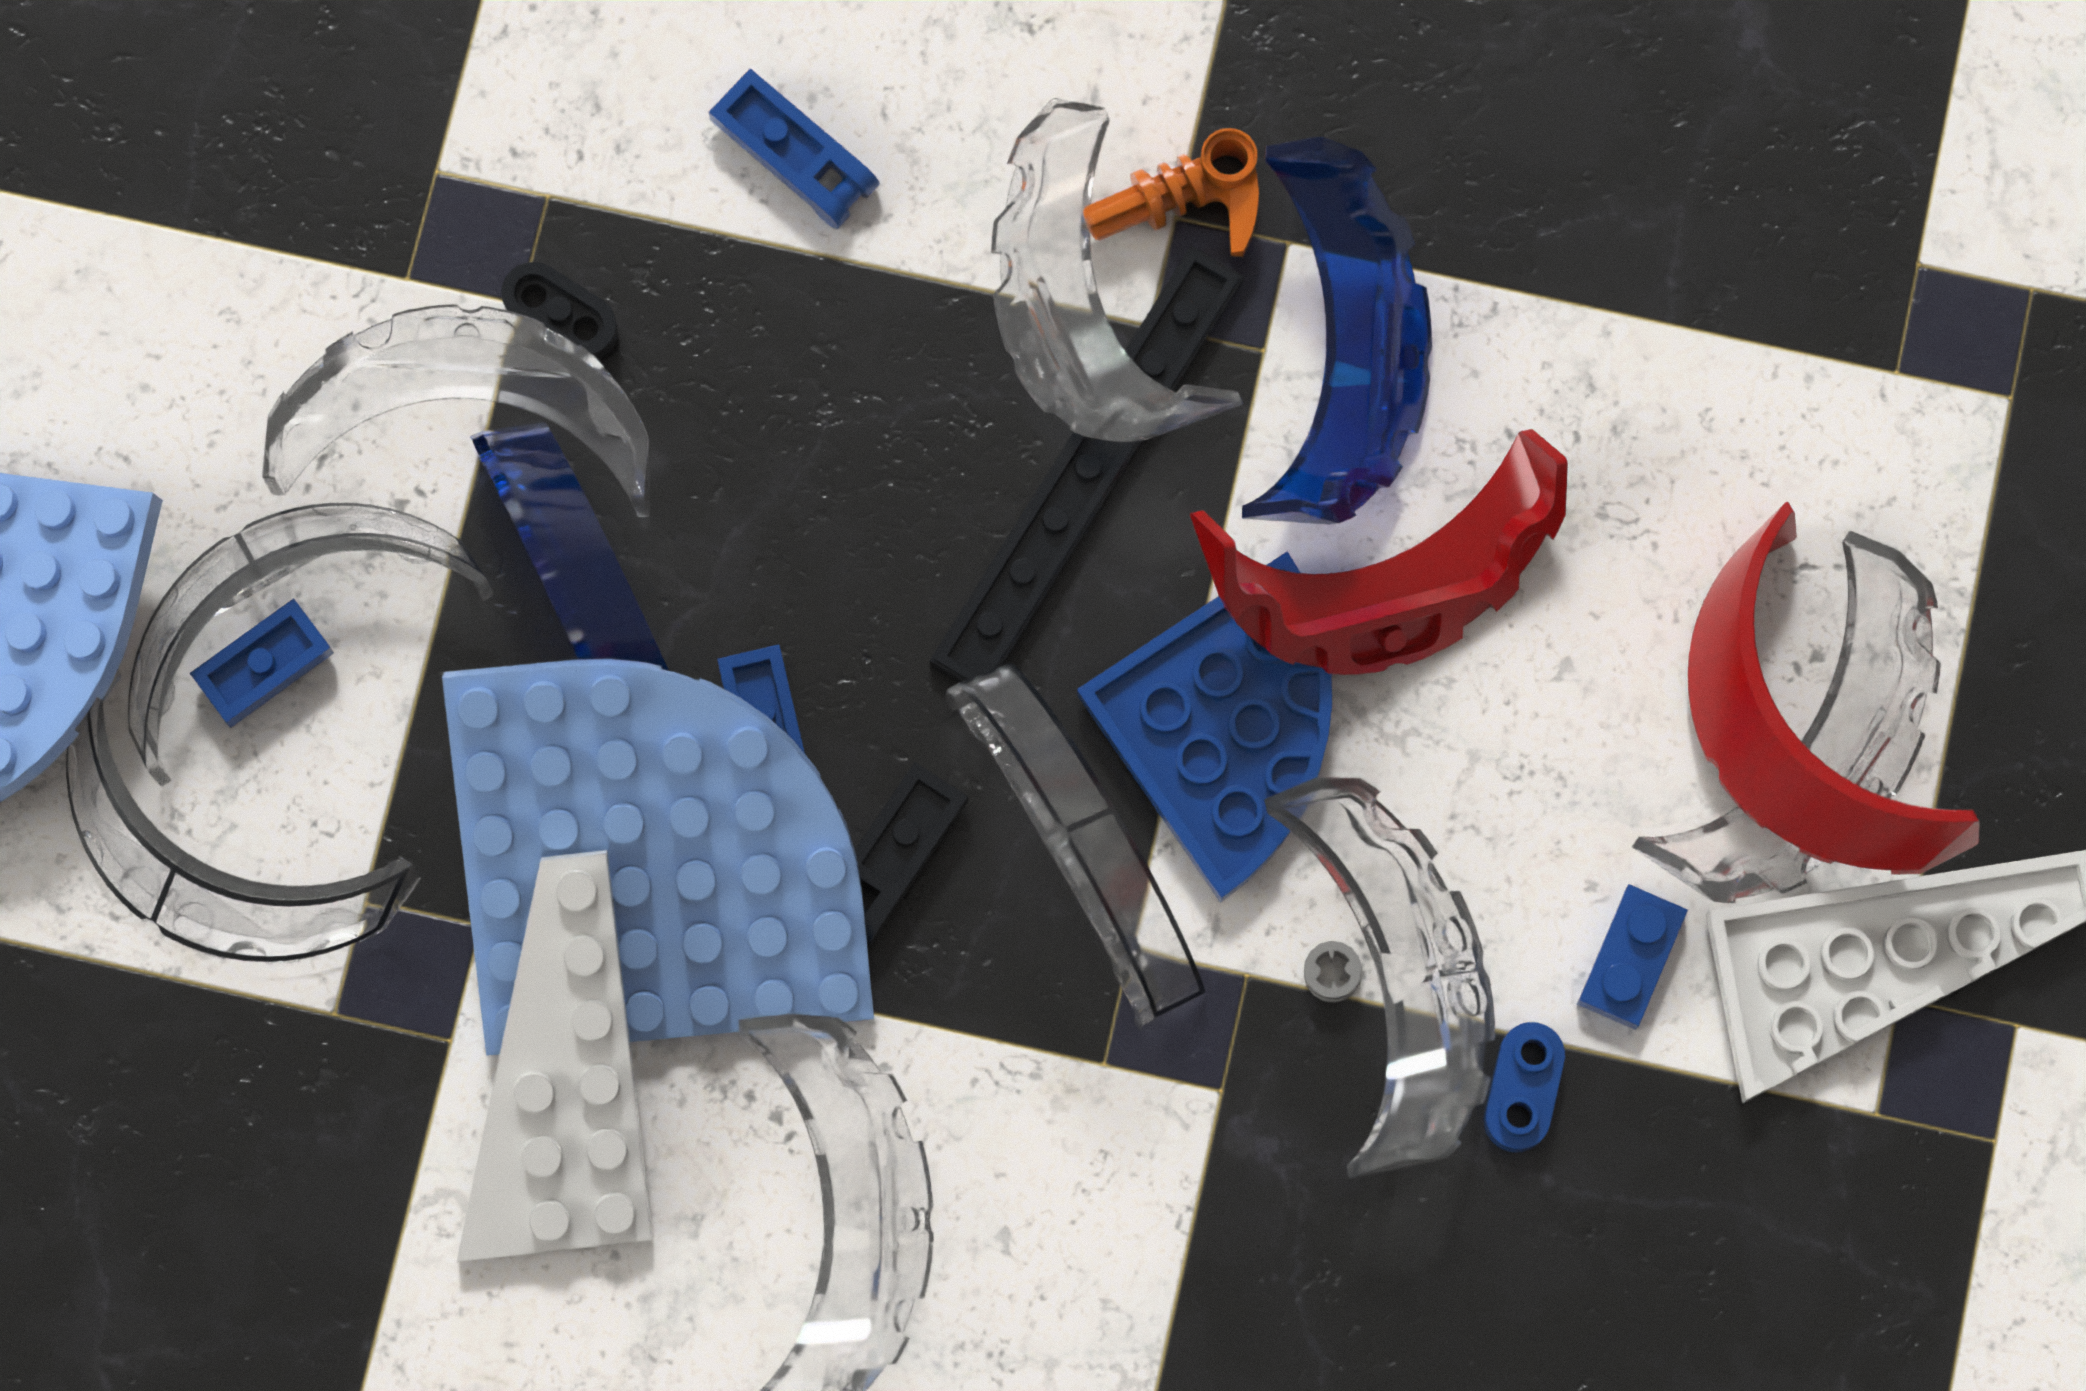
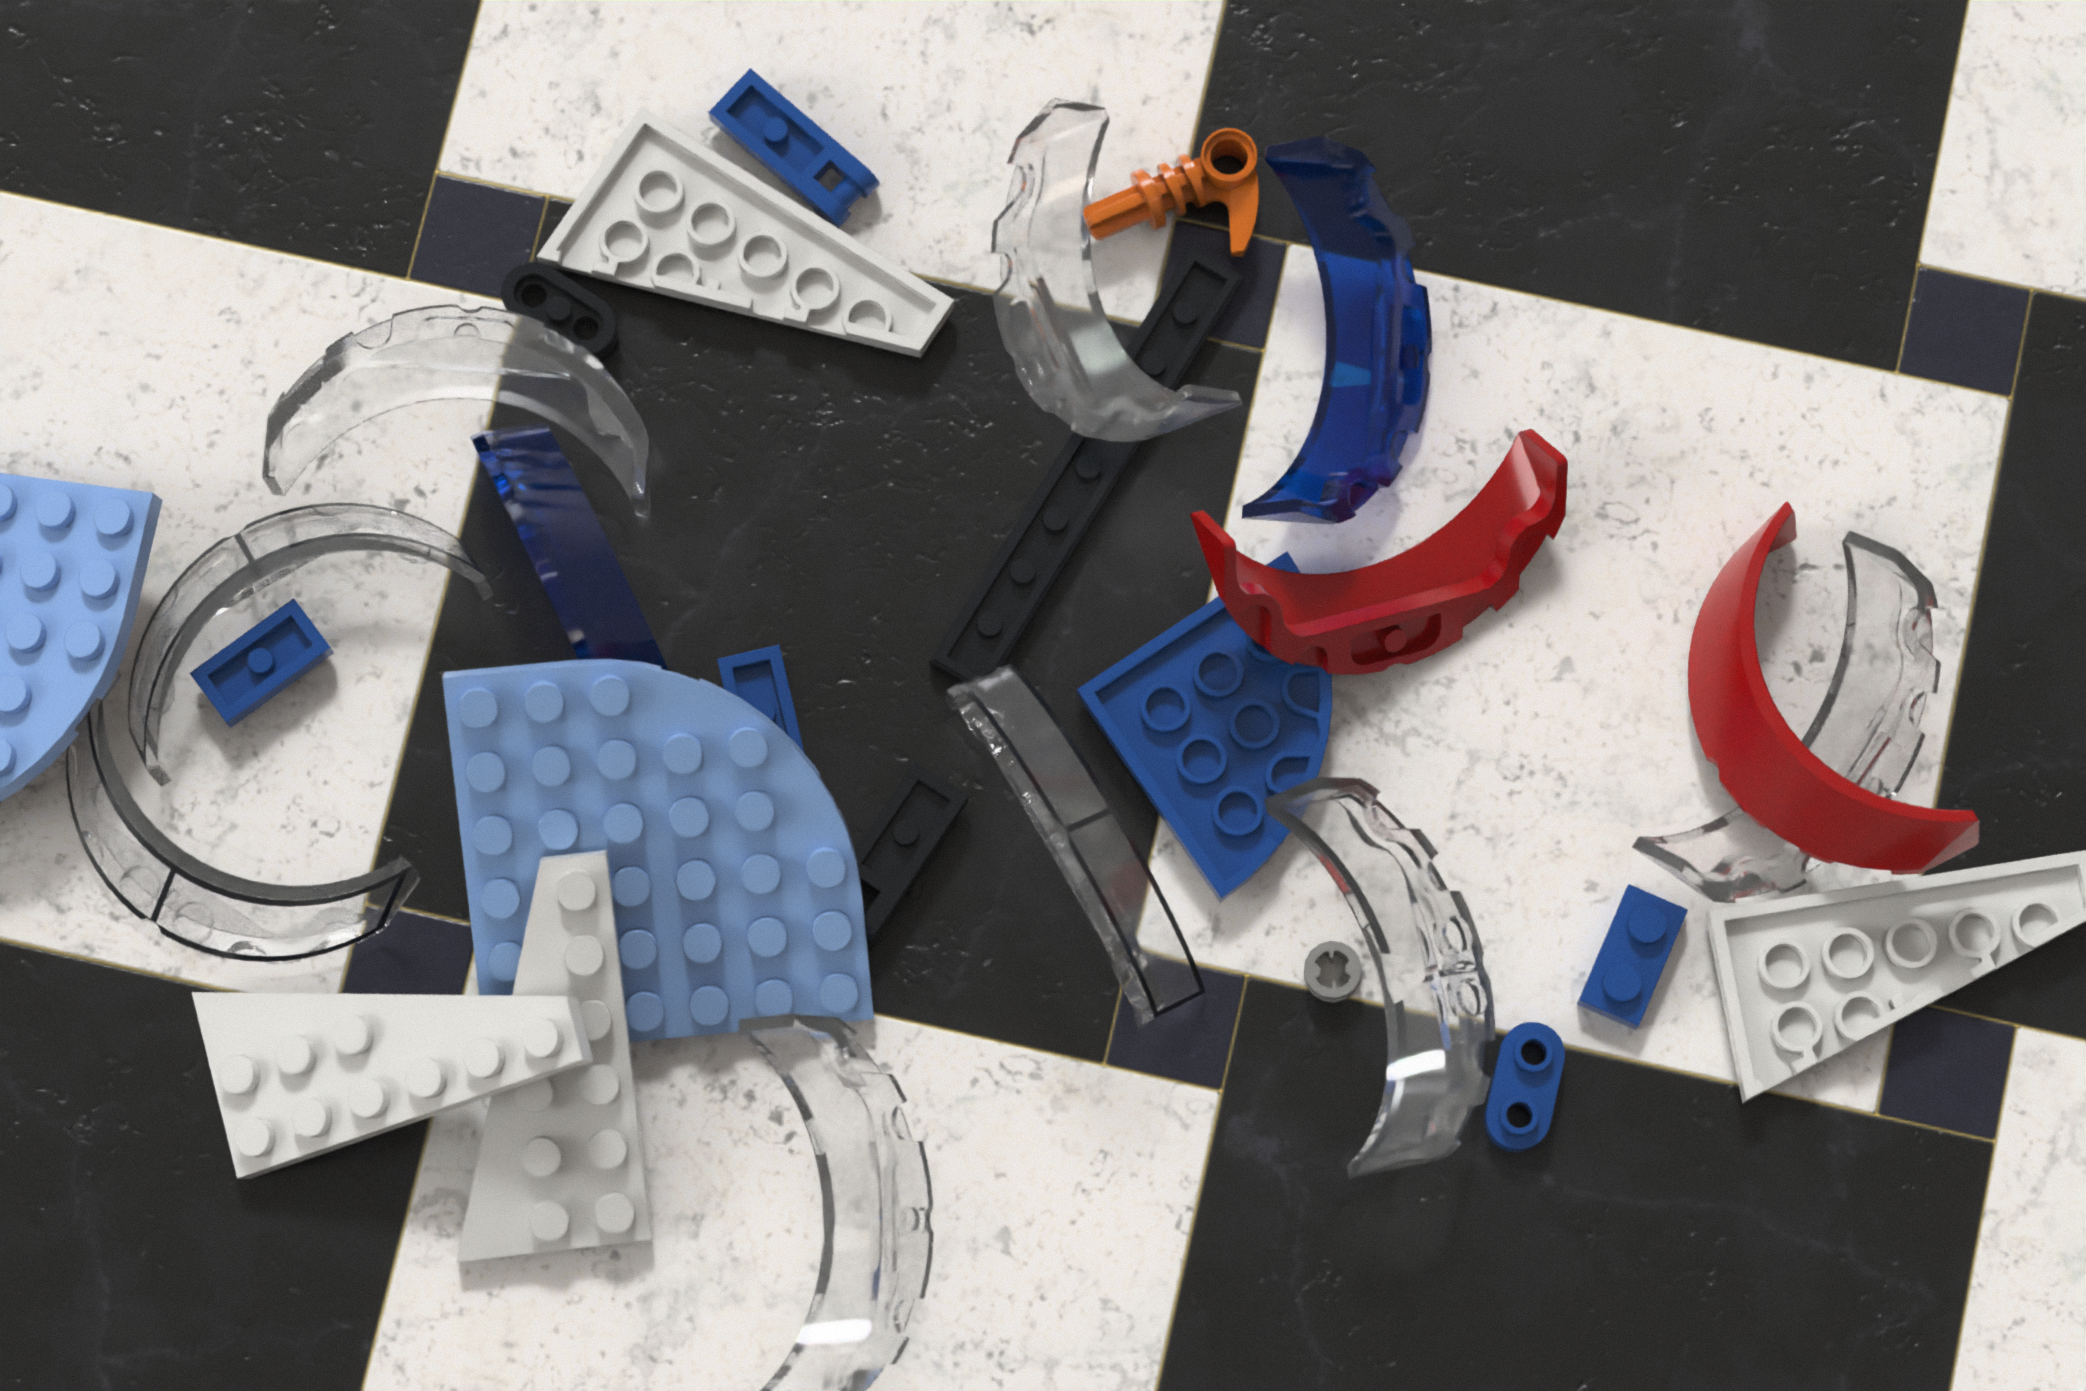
(342, 1068): none -> white wing
(709, 233): none -> white wing

